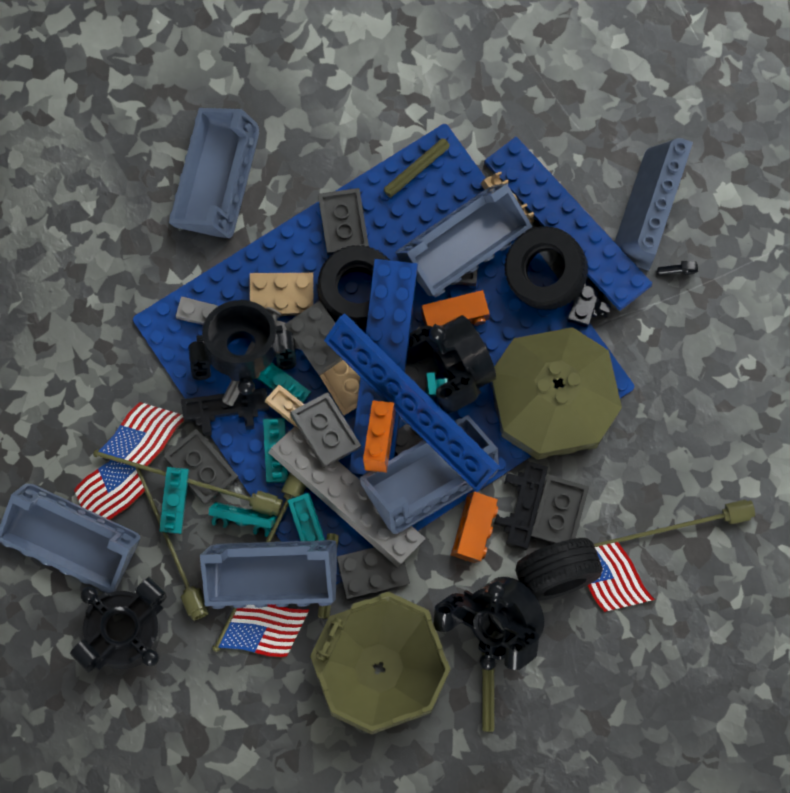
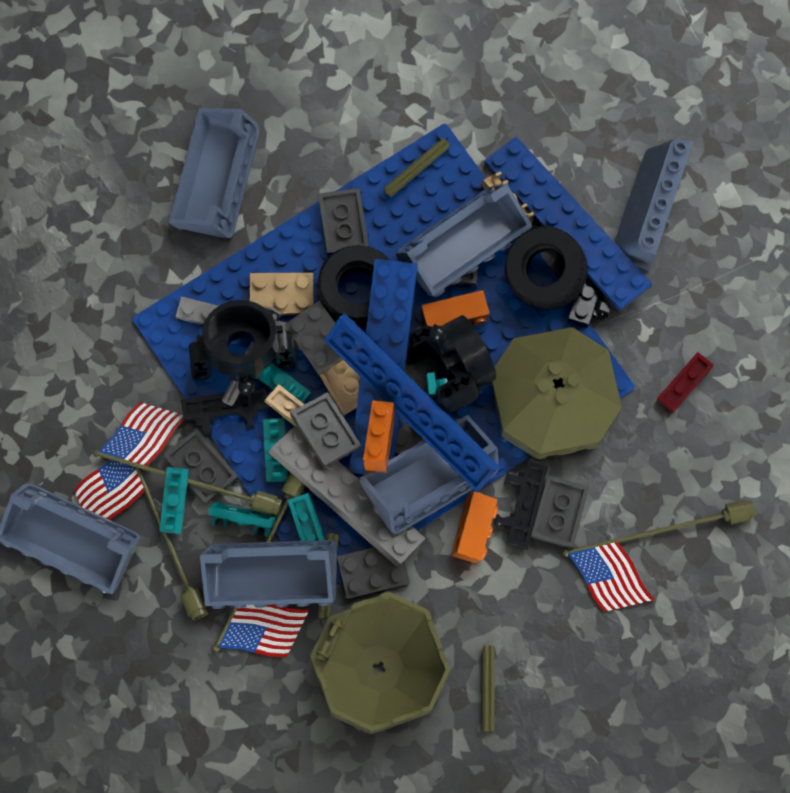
(99, 649): black piece -> none
(513, 607): black piece -> none
(560, 568): black tyre -> none
(685, 267): black bar -> none
(685, 382): none -> dark red plate

